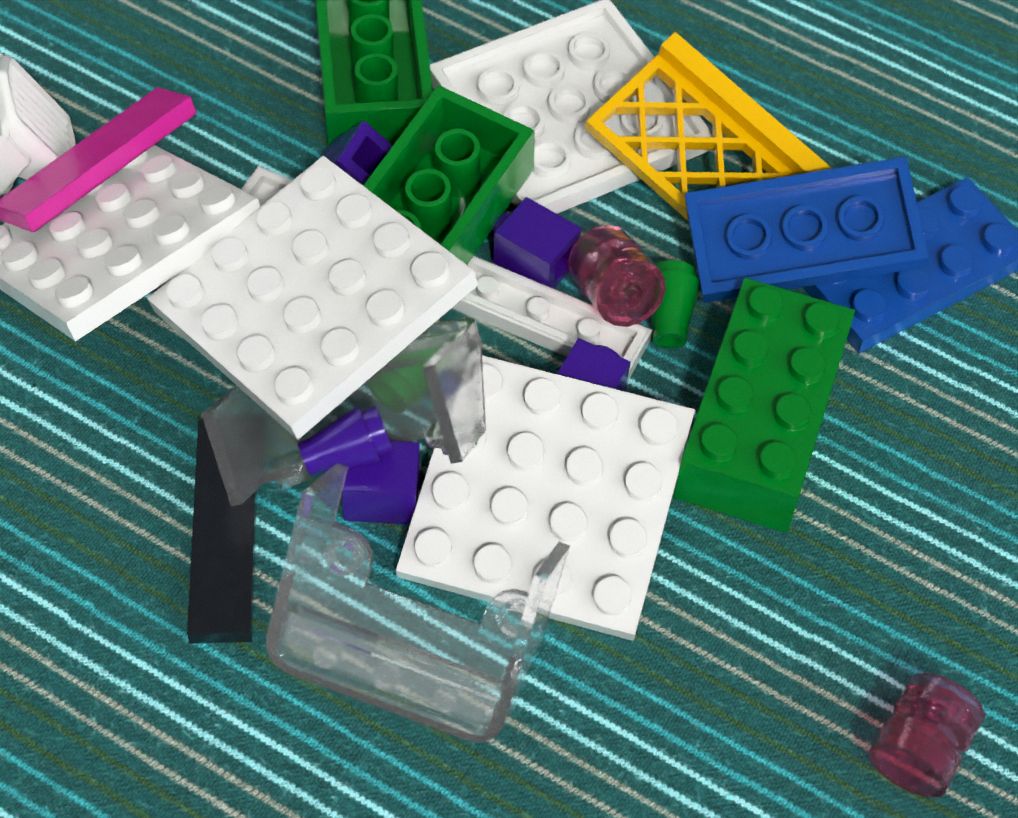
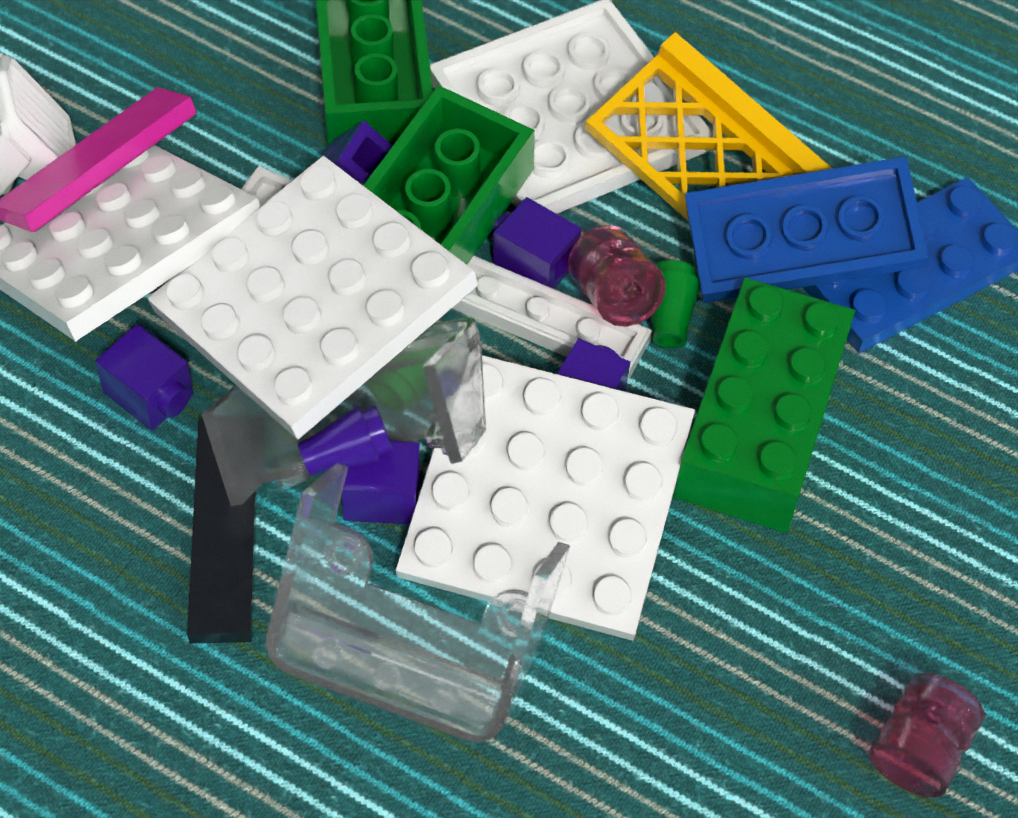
(145, 377): none -> dark purple brick

